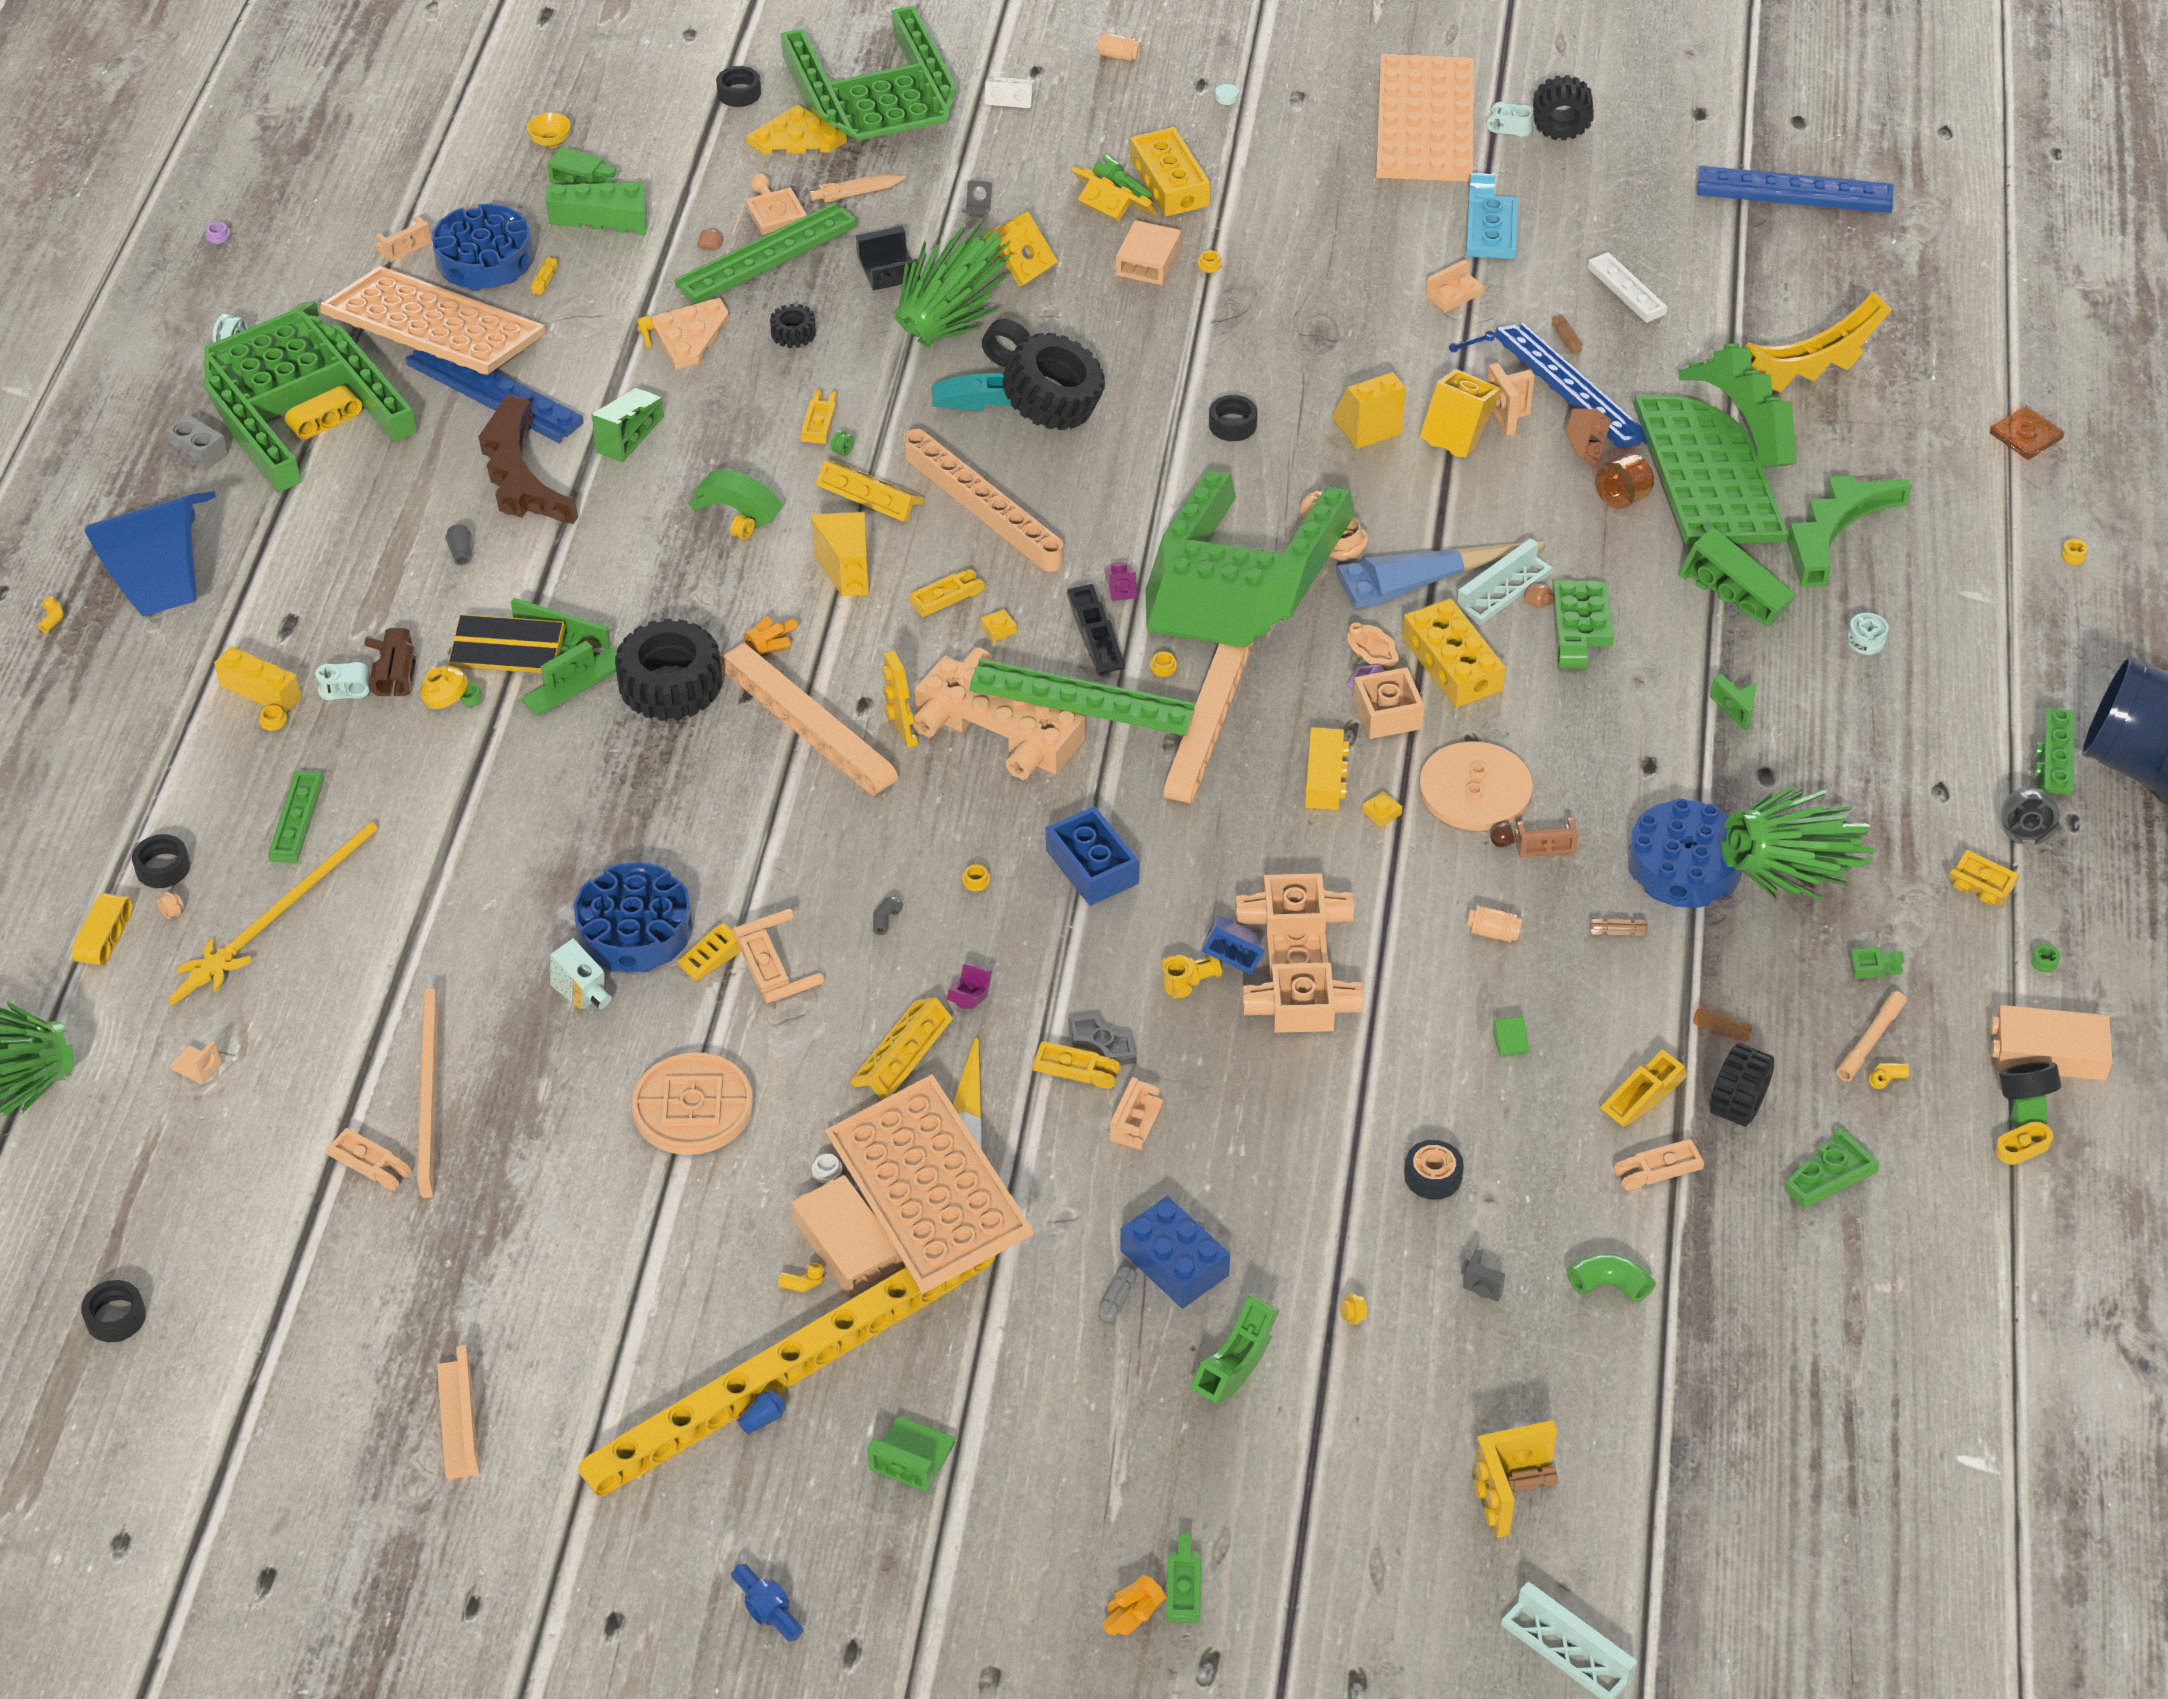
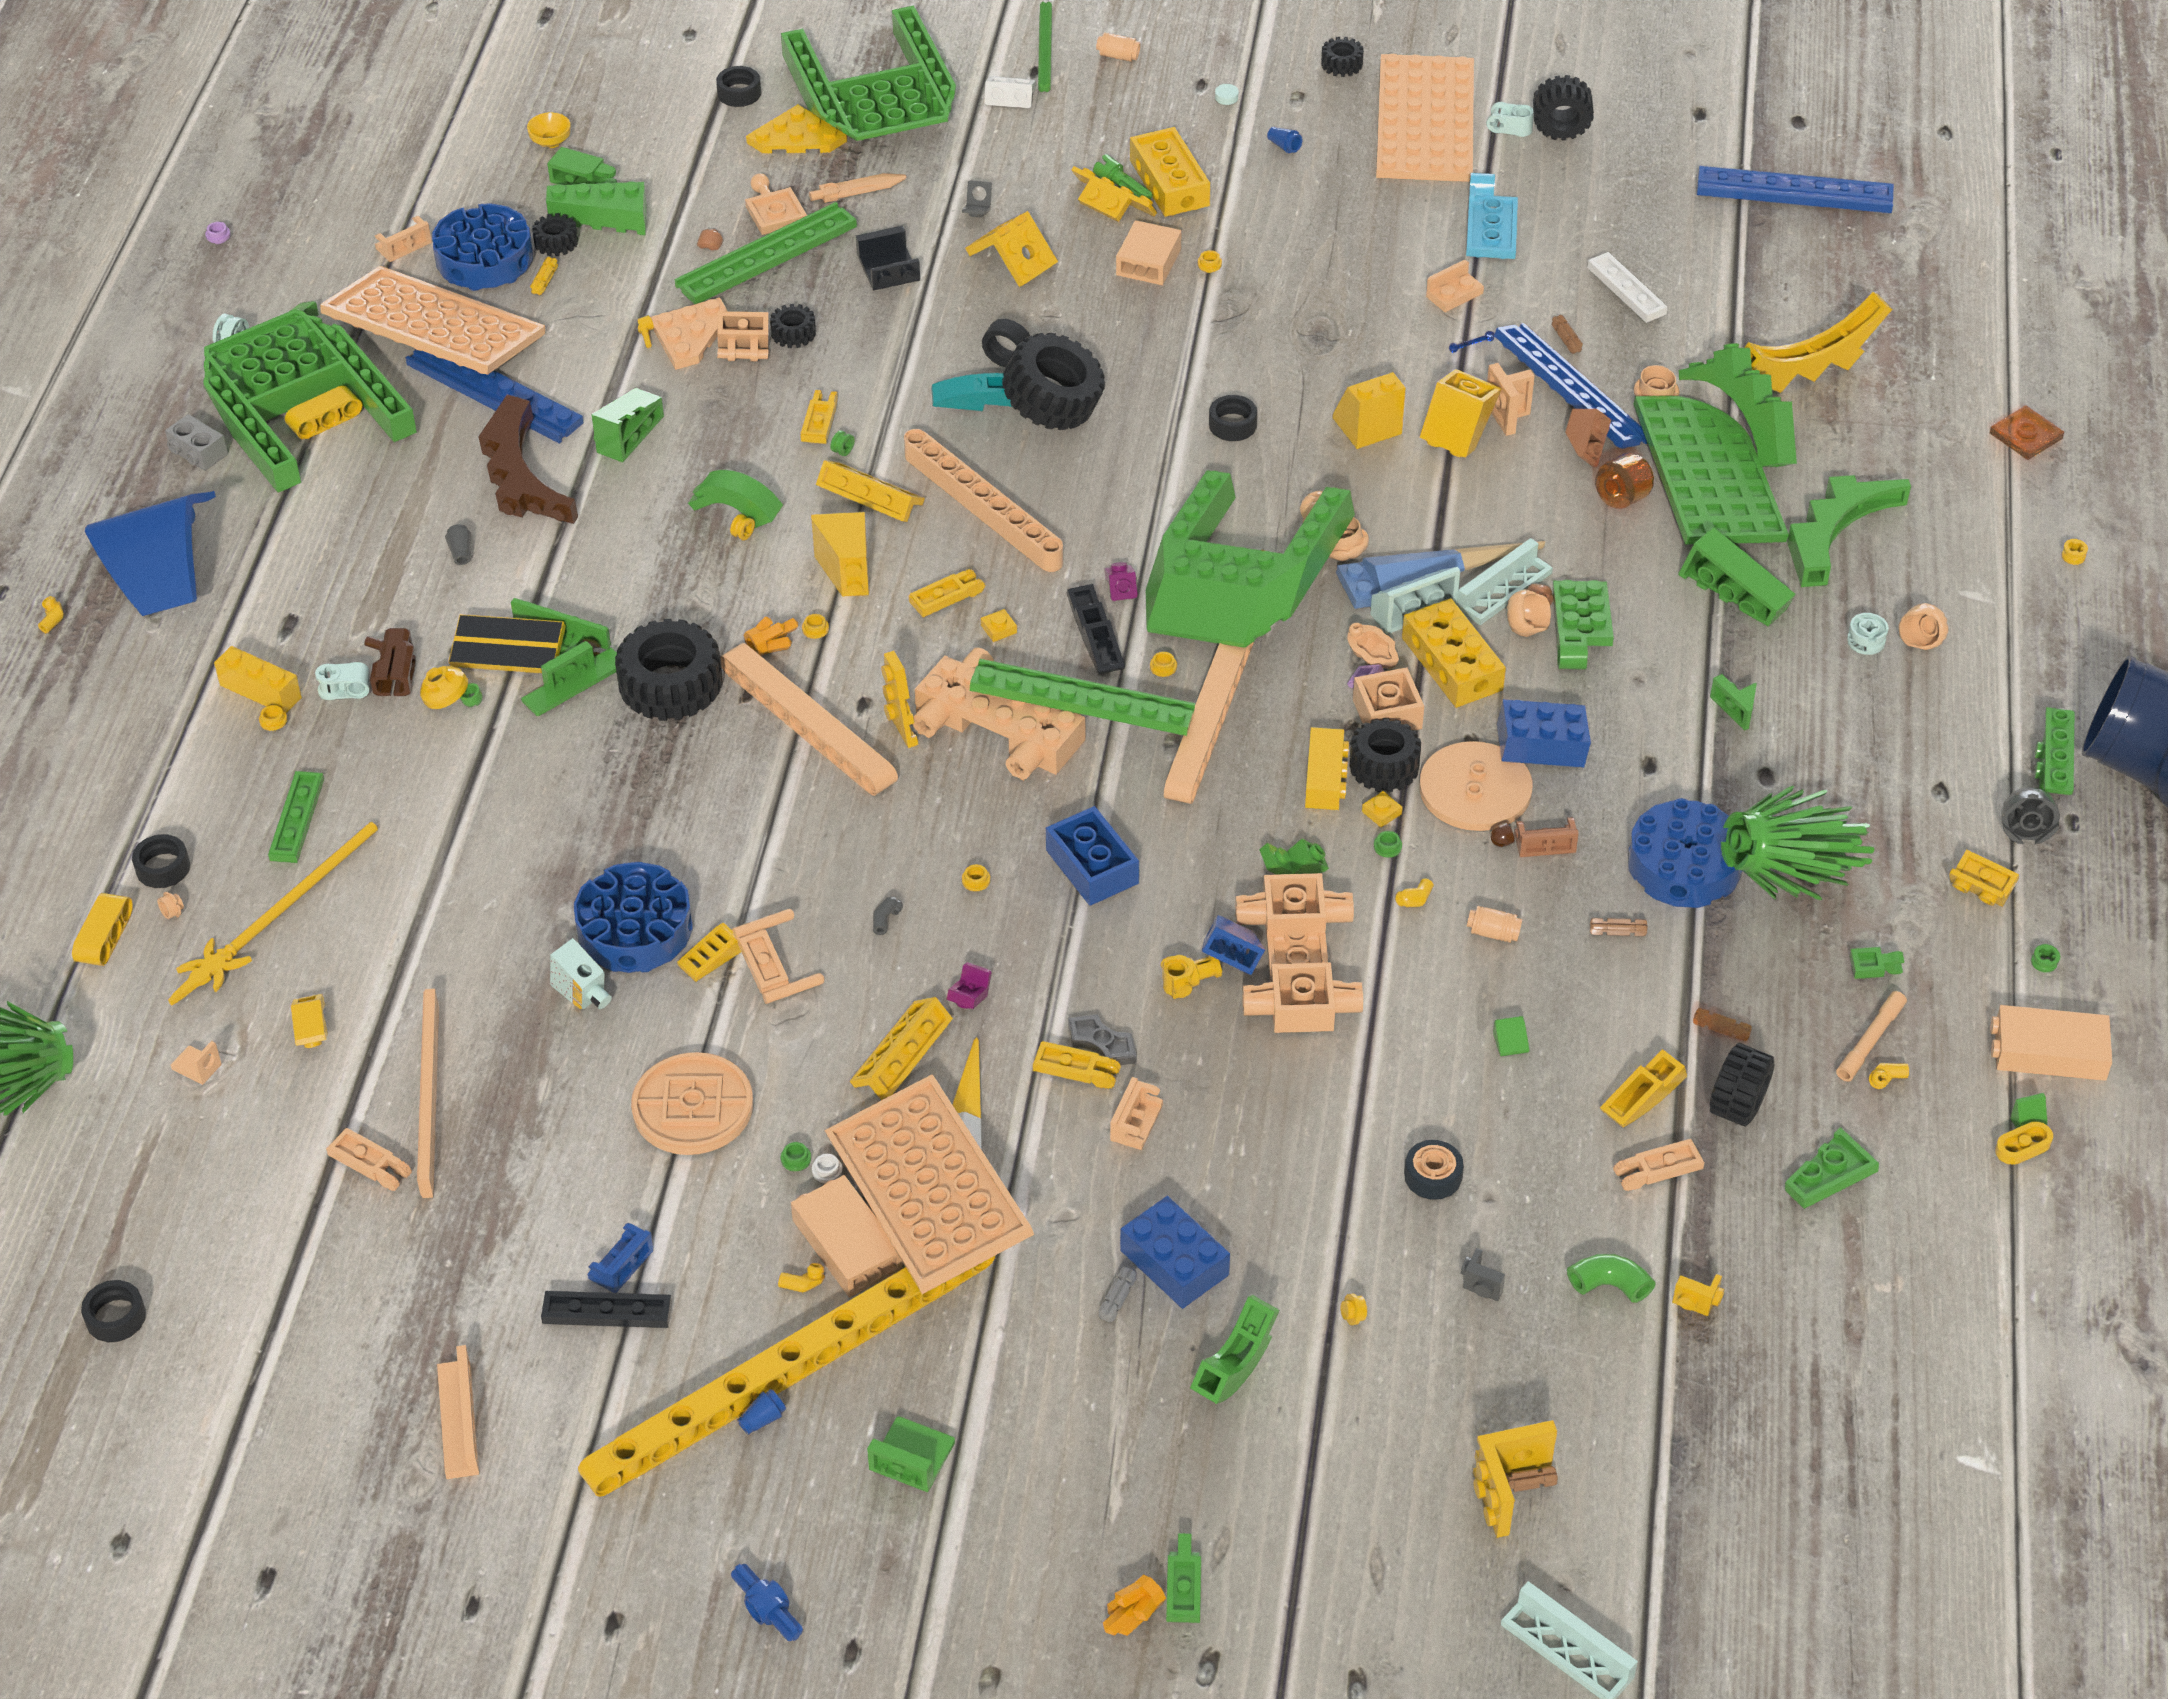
(309, 1020): none -> yellow slope
(555, 234): none -> black tyre
(606, 1309): none -> black plate
(622, 1259): none -> blue hinge
(742, 331): none -> light nougat brick
(795, 1156): none -> bright green plate
(815, 626): none -> yellow plate
(939, 309): bright green plant -> none
(1045, 38): none -> bright green axle
(1286, 139): none -> blue cone
(1299, 859): none -> bright green slope
(1342, 56): none -> black tyre
(1385, 755): none -> black tyre
(1387, 844): none -> bright green plate
(1392, 604): none -> light aqua slope
(1415, 896): none -> yellow arm
(1528, 613): none -> light nougat hair
(1543, 733): none -> blue brick
(1656, 381): none -> light nougat piece
(1698, 1296): none -> yellow bracket
(1923, 627): none -> light nougat hair
(2030, 1080): black tyre -> none

